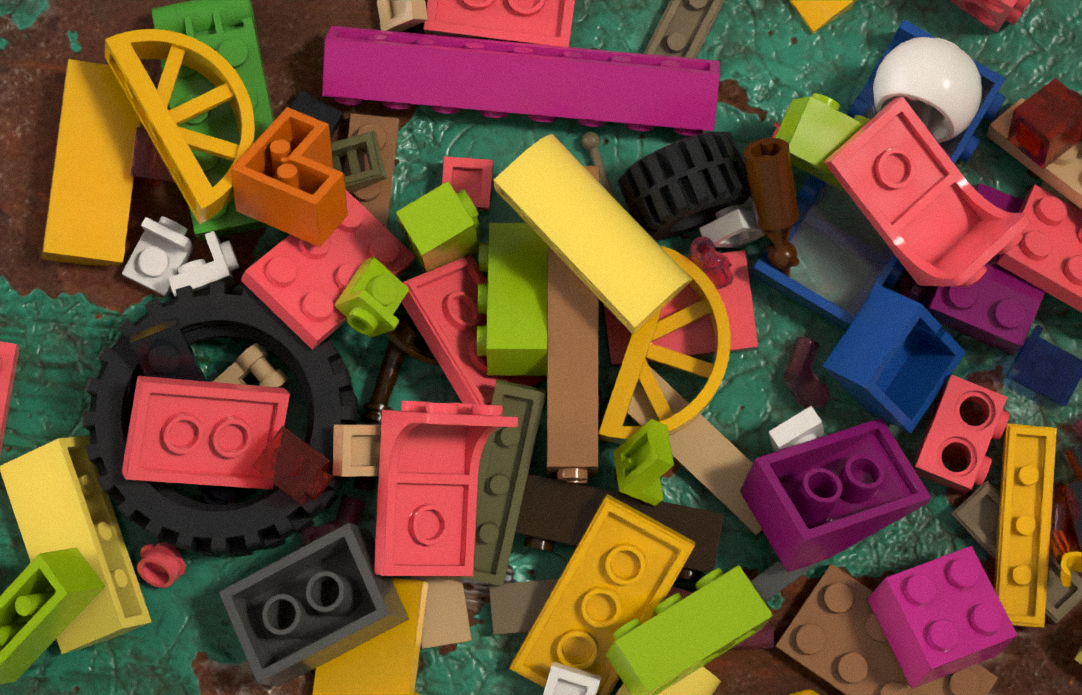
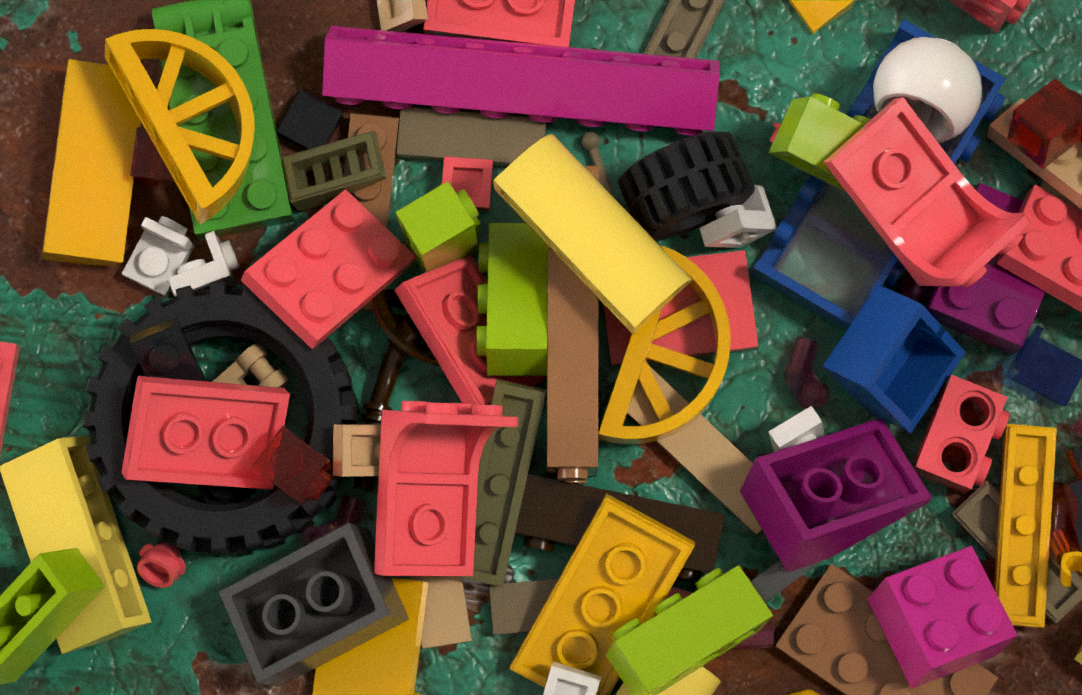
(291, 180): orange brick -> none
(372, 299): lime bracket -> none
(463, 134): none -> dark tan tile
(643, 461): lime bracket -> none
(711, 262): clear pink arm -> none
(773, 198): reddish brown wheel -> none

